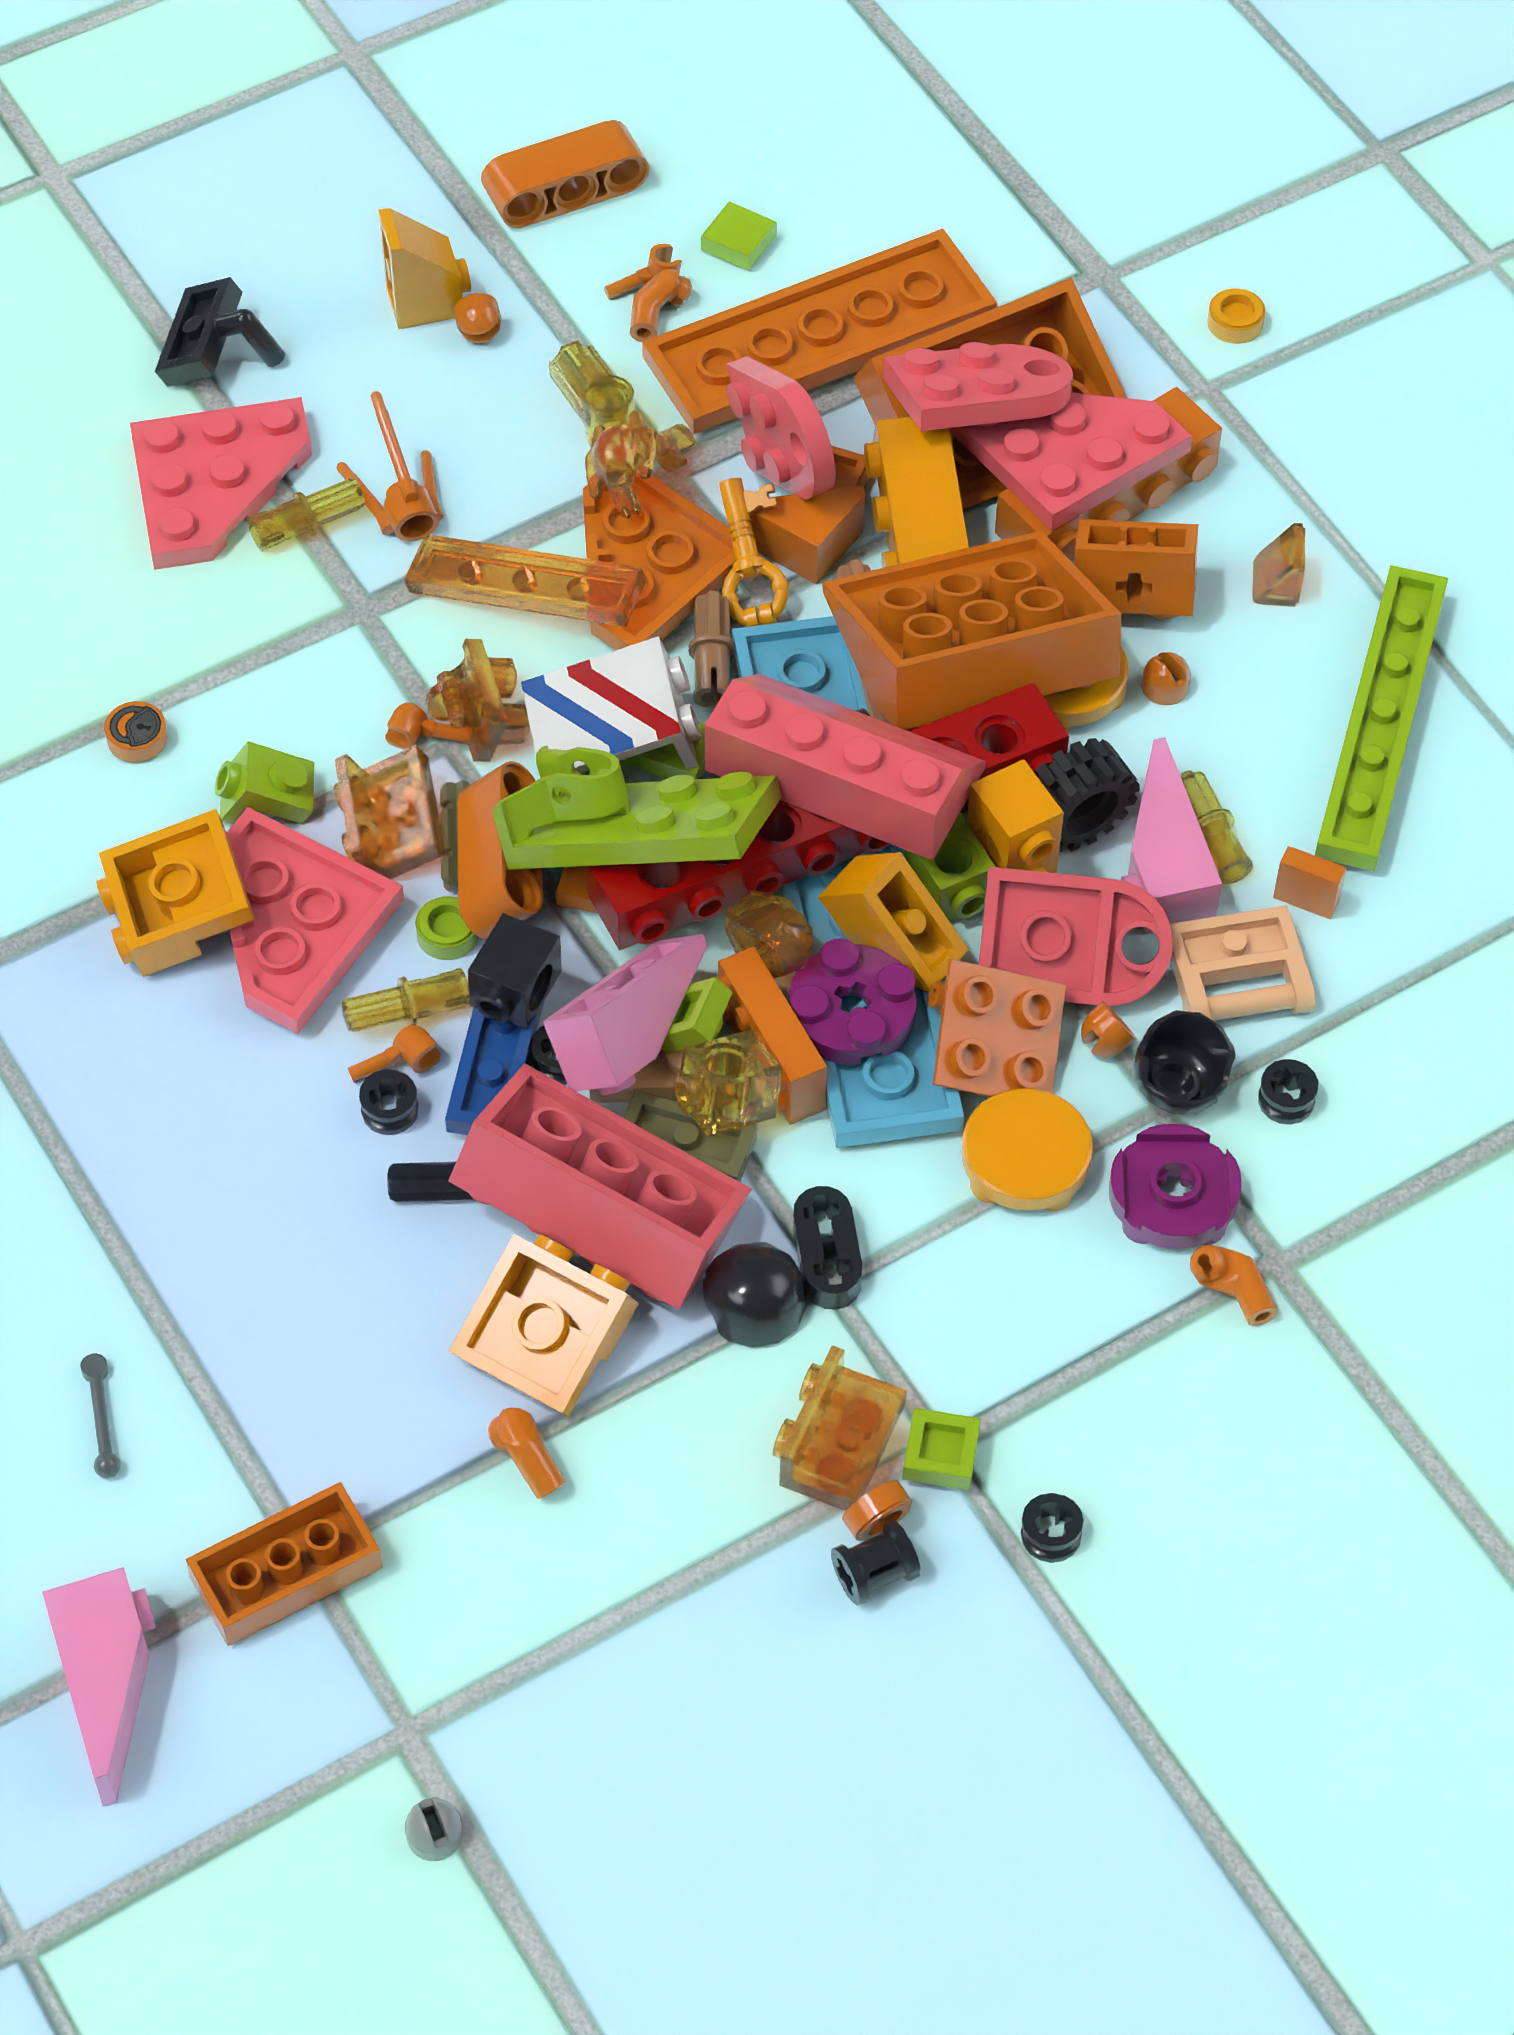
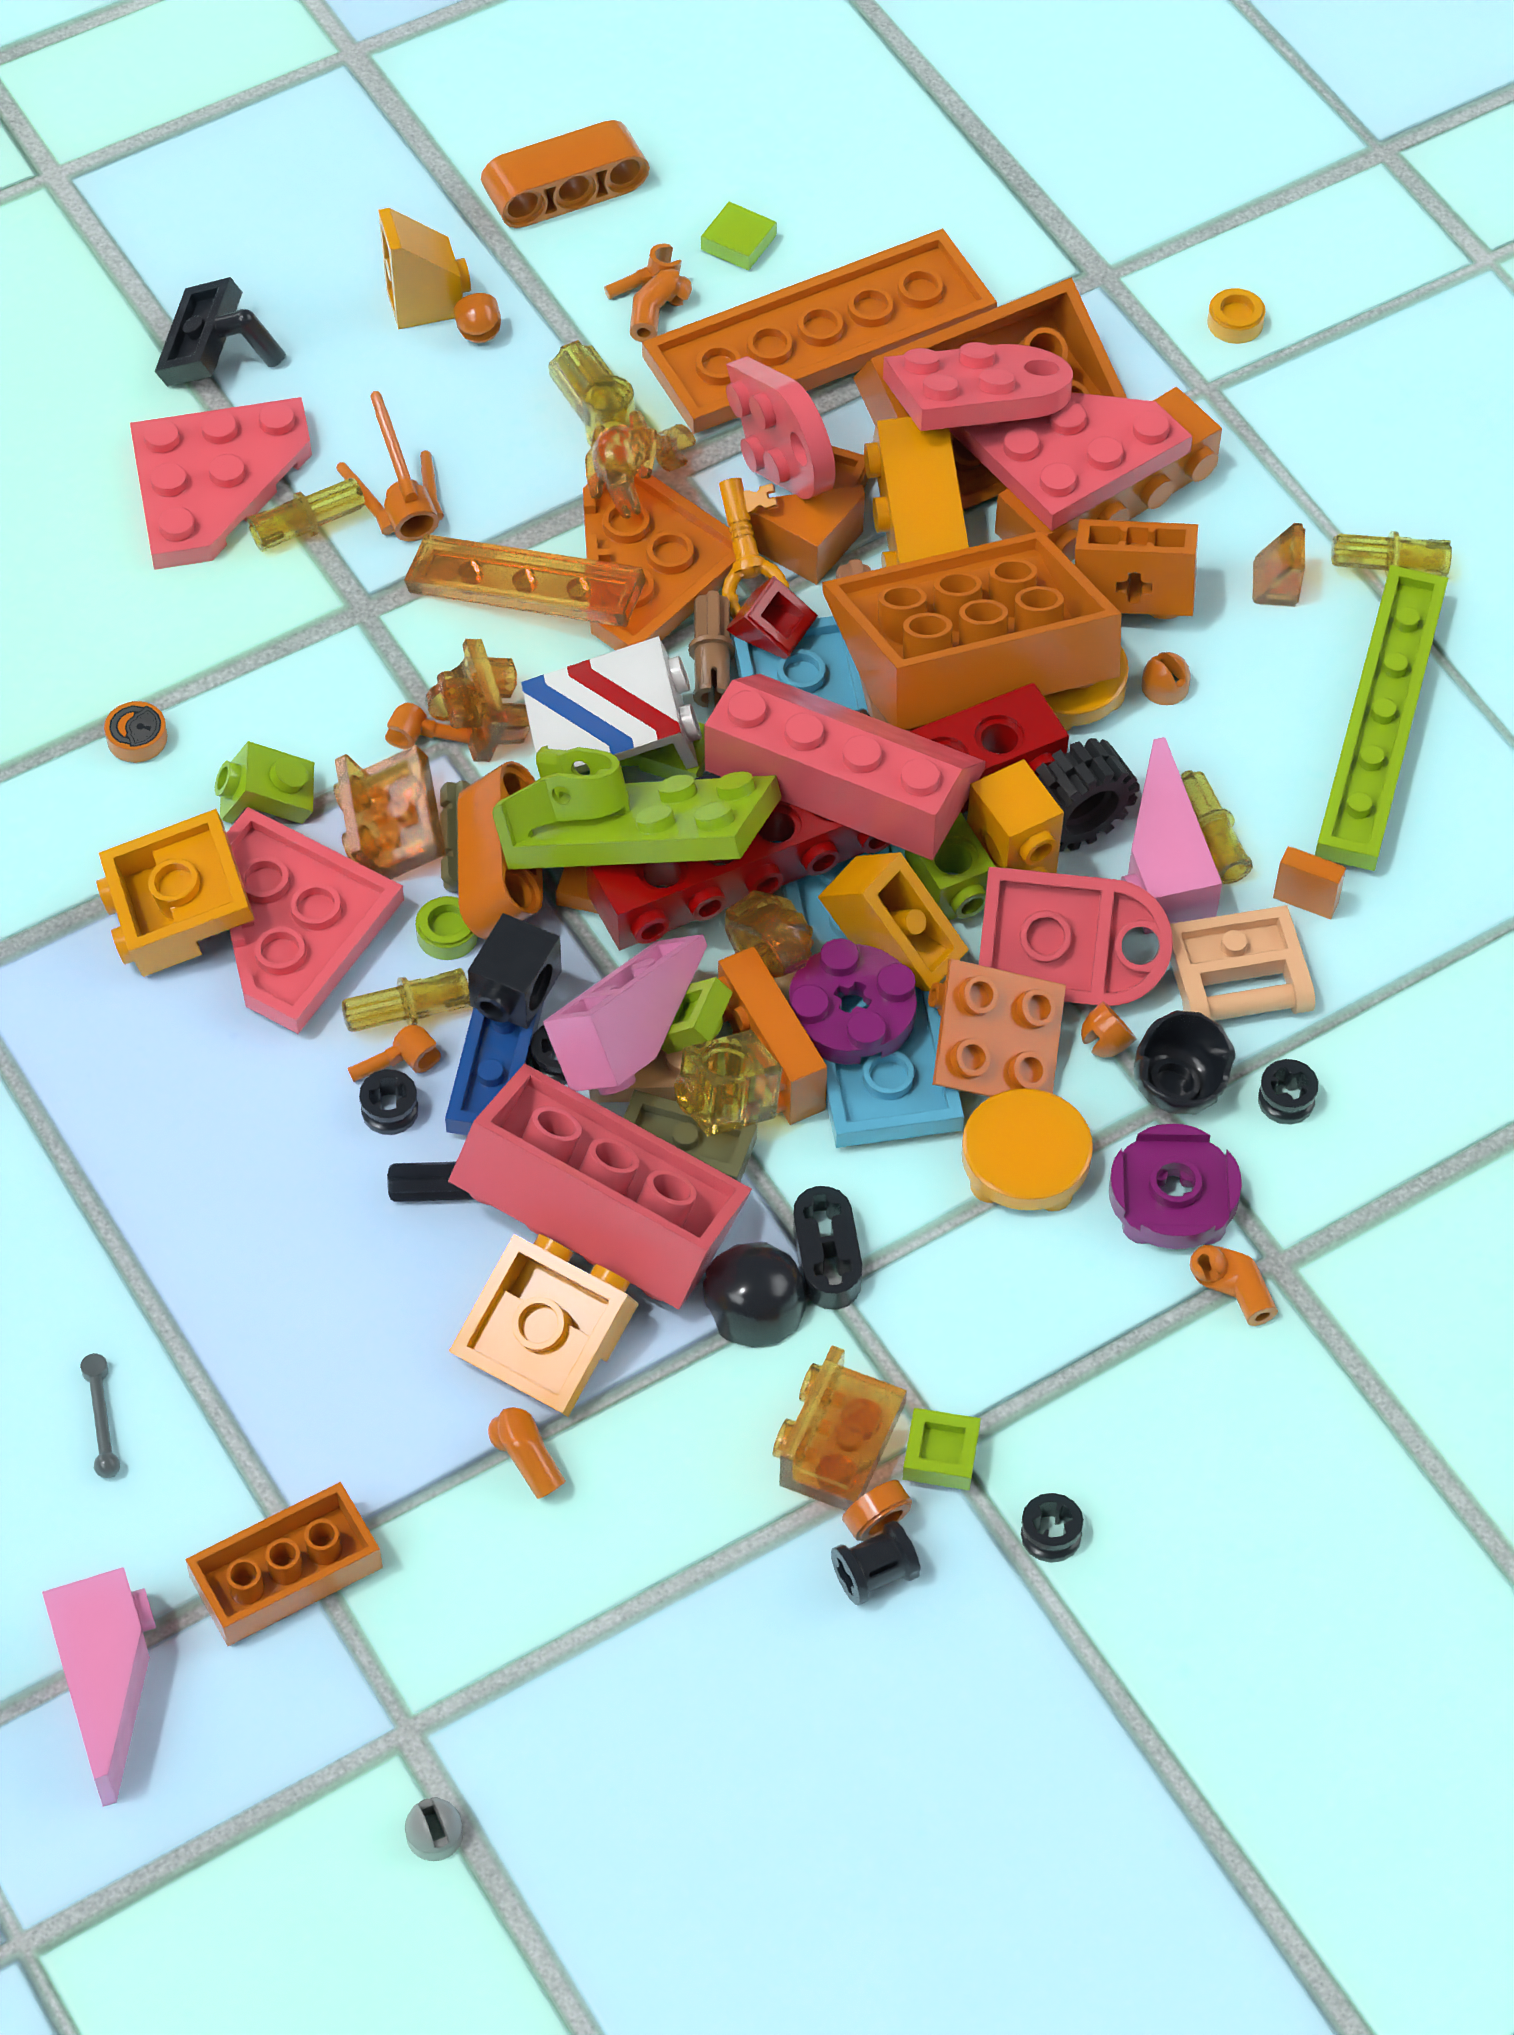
(773, 619): none -> red slope
(1380, 552): none -> clear yellow axle

